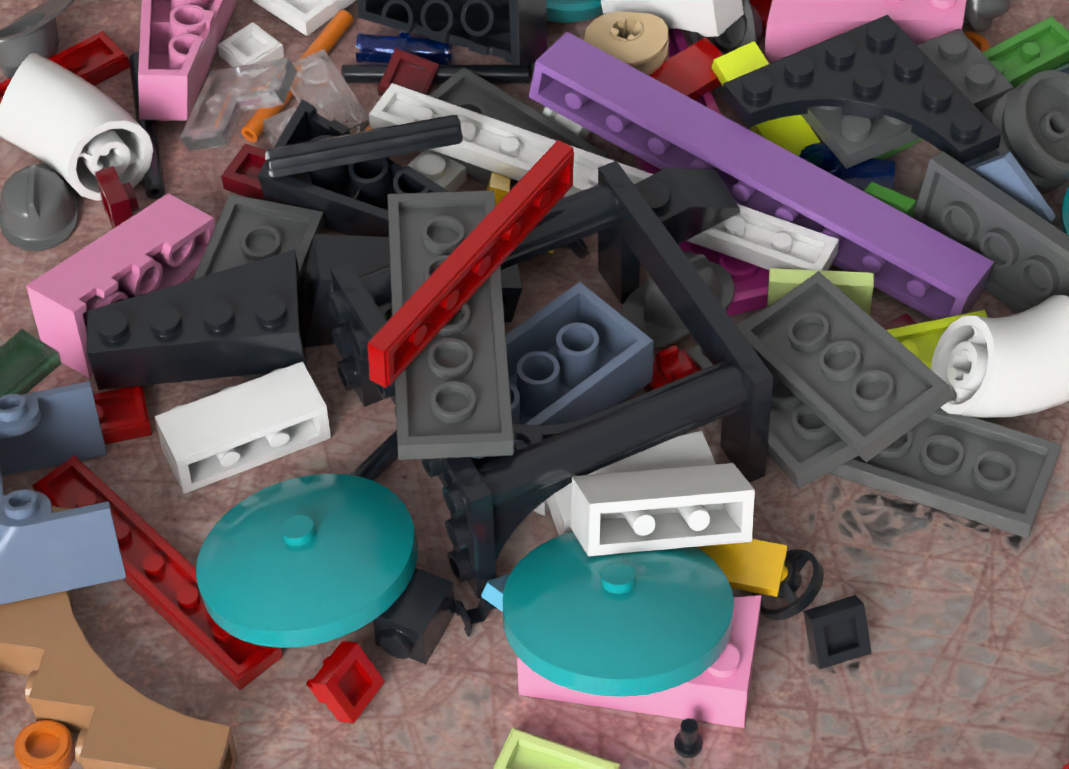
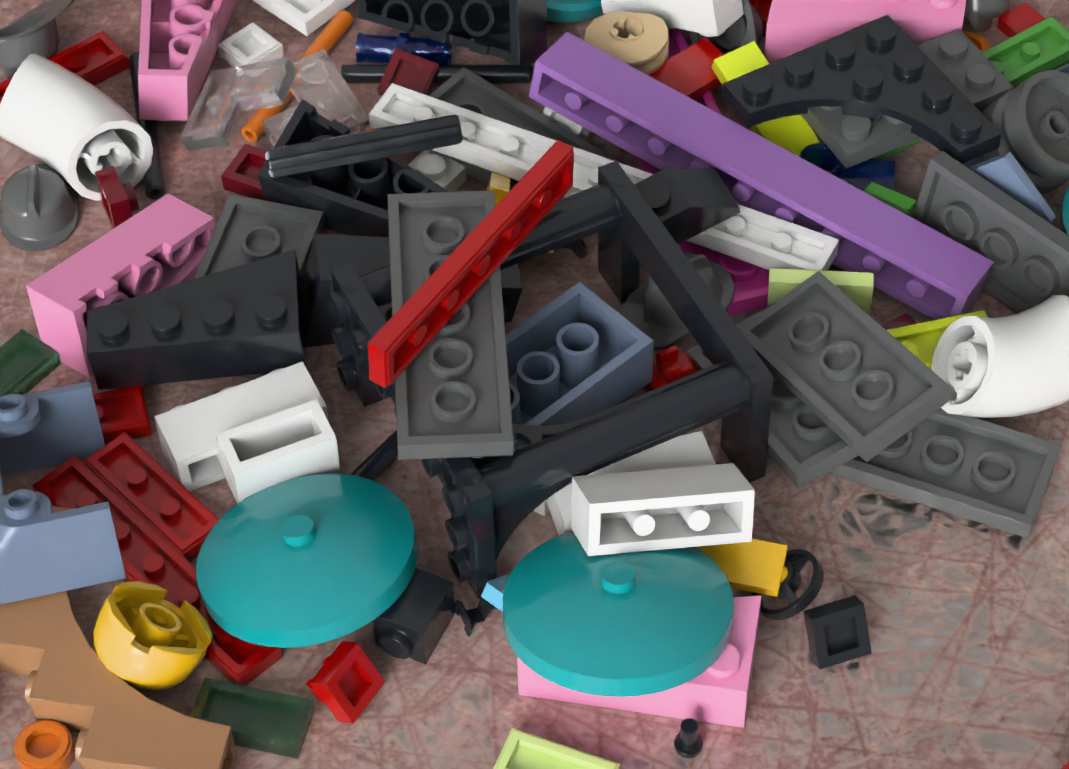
(149, 638): none -> yellow cylinder
(153, 494): none -> red tile
(256, 716): none -> clear green tile
(278, 449): none -> white piece
(1018, 20): none -> red piece

